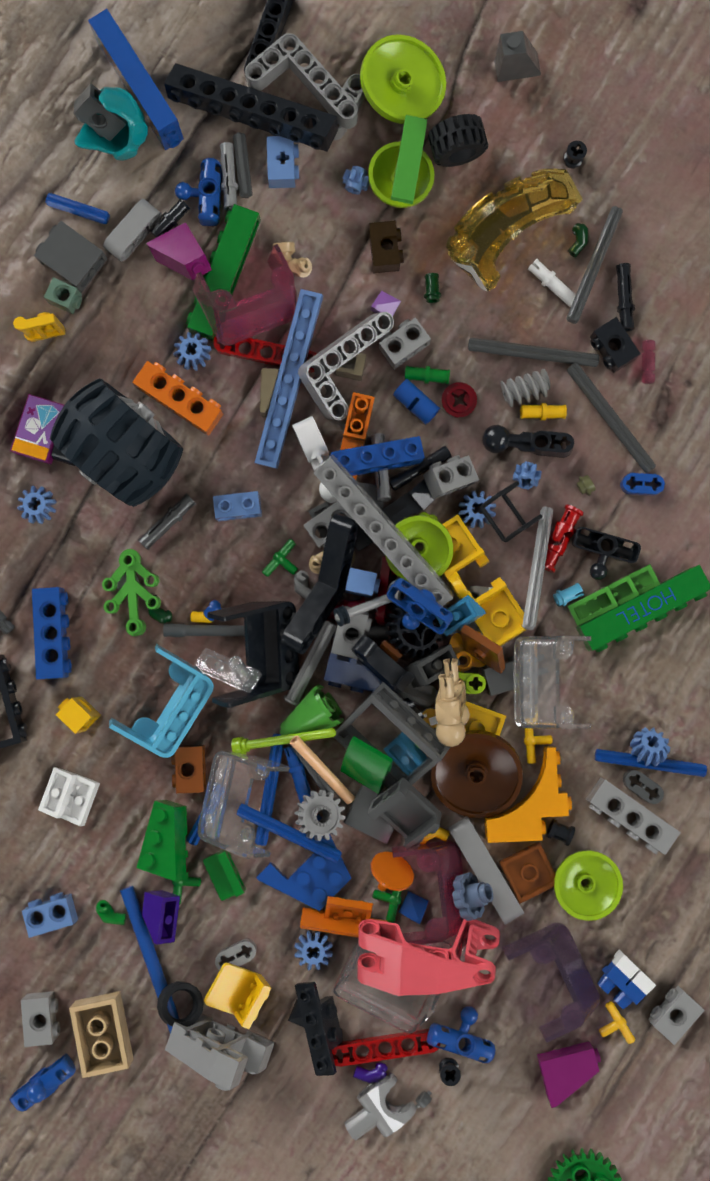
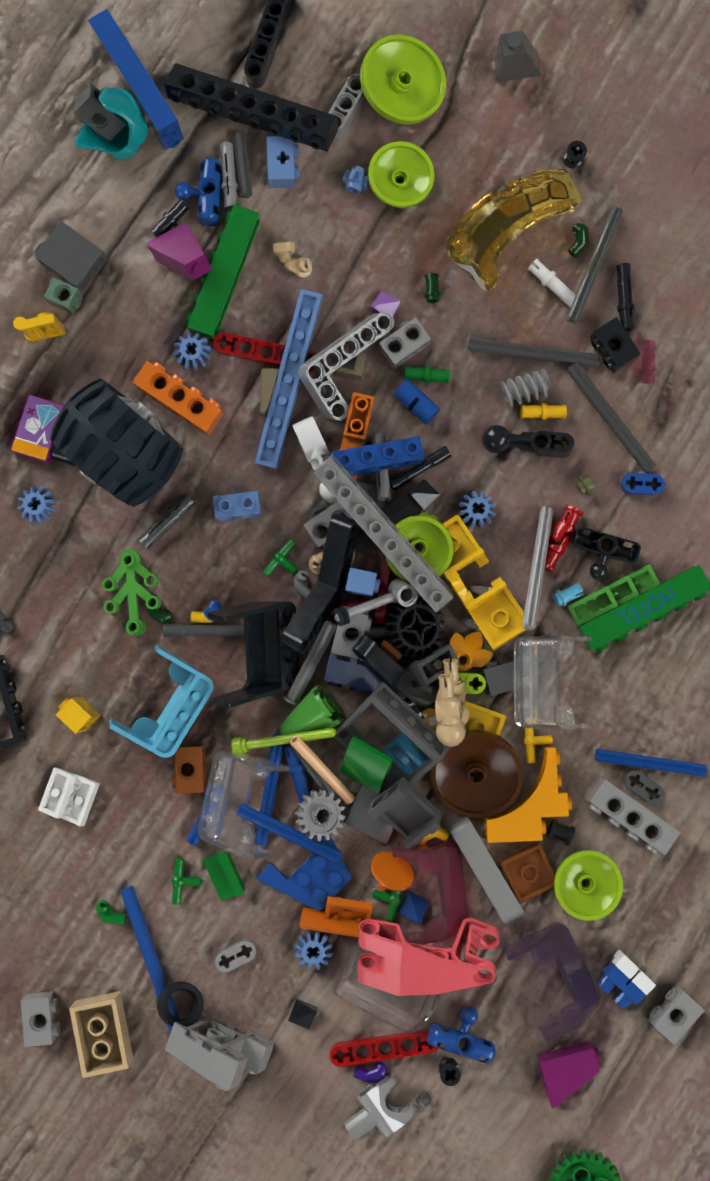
(42, 622): blue brick -> none
(43, 1083): blue piece -> none
(51, 918): medium blue brick -> none
(77, 208): blue axle -> none
(132, 230): light grey beam -> none
(161, 915): dark purple slope -> none
(164, 842): green wedge -> none
(228, 670): clear piece -> none
(238, 993): yellow bracket -> none
(256, 314): clear pink windscreen -> none
(307, 75): light grey beam -> none
(320, 1027): black bracket -> none
(381, 234): dark brown brick -> none
(409, 159): bright green slope -> none
(420, 607): blue piece -> none
(451, 478): light grey brick -> none
(458, 140): black tyre -> none
(458, 389): dark red gear -> none
(464, 613): dark azure slope -> none
(471, 896): sand blue plant -> none
(483, 649): dark orange plate -> none
(524, 525): black piece -> none
(527, 475): medium blue gear -> none
(618, 1023): yellow piece -> none
(650, 746): medium blue gear -> none

